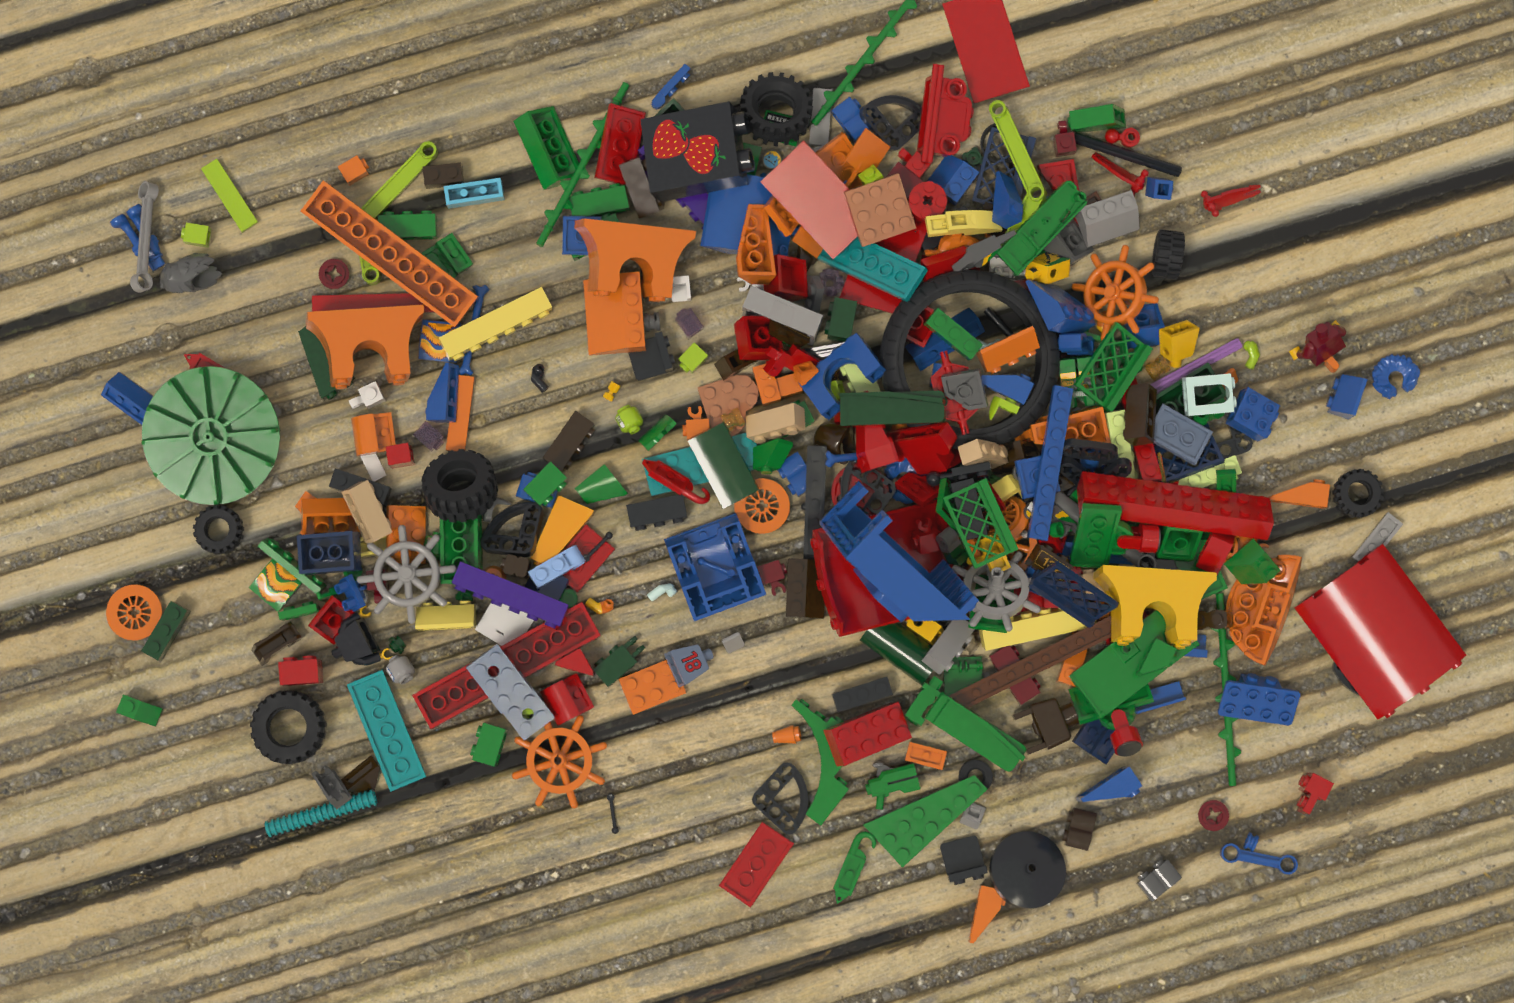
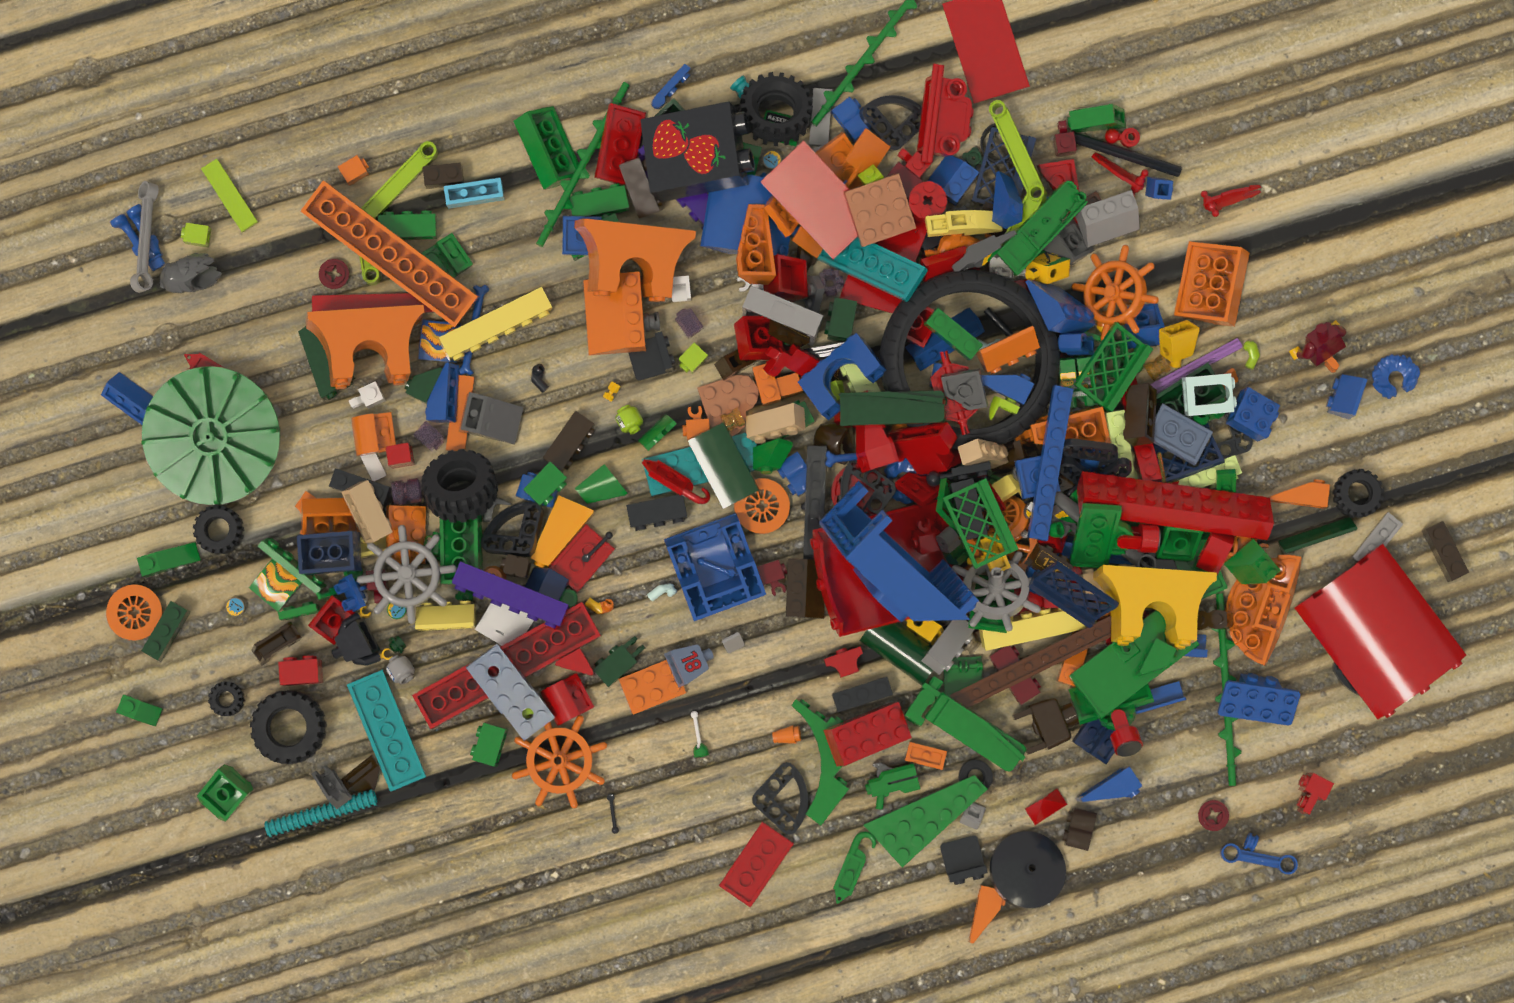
(168, 559): none -> green slope
(218, 690): none -> black tyre
(225, 792): none -> green slope
(235, 607): none -> tile
(396, 612): none -> tile
(406, 491): none -> wheel
(422, 385): none -> dark green slope
(490, 418): none -> dark grey slope
(556, 566): light blue plate -> none
(700, 749): none -> hinge
(739, 85): none -> teal wheel
(804, 372): orange slope -> none
(844, 661): none -> red brick
(1046, 806): none -> red slope
(1158, 880): dark grey brick -> none
(1168, 254): black tyre -> none
(1212, 283): none -> orange slope
(1317, 535): none -> dark green slope
(1445, 551): none -> dark brown brick

